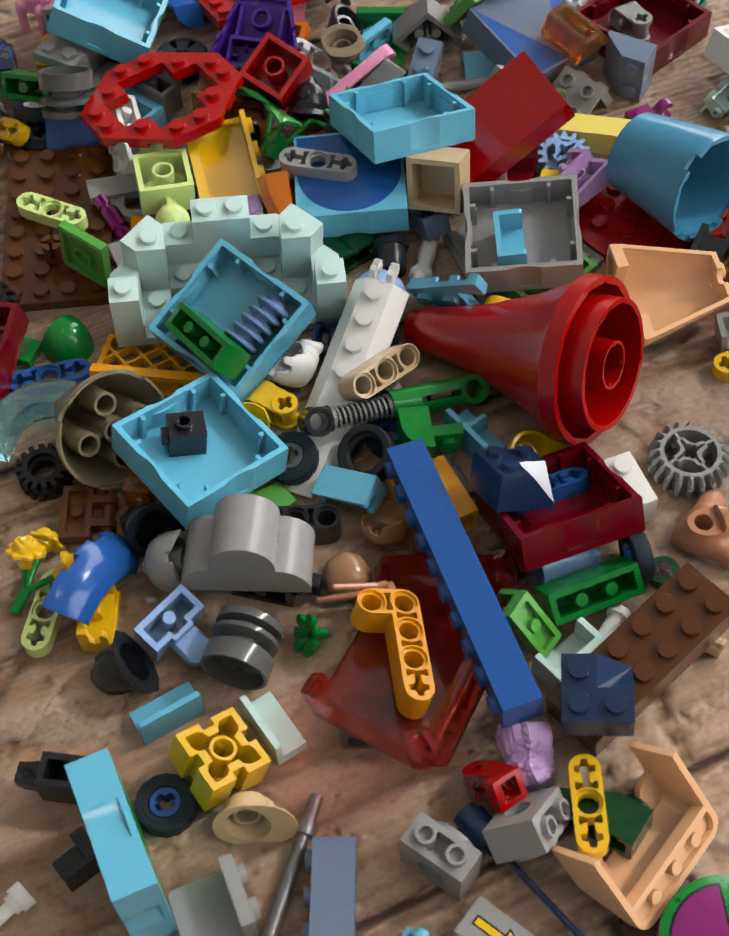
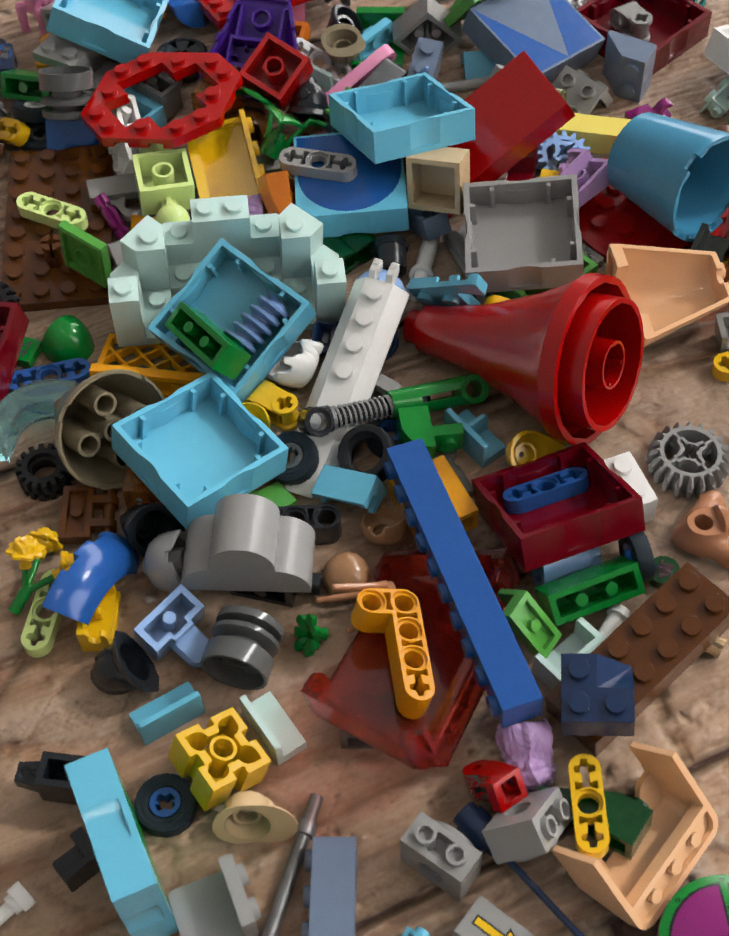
(184, 433): black brick -> none
(367, 373): tan beam -> none
(509, 237): medium azure panel -> none
(511, 479): dark blue slope -> none
(572, 33): clear orange slope -> none

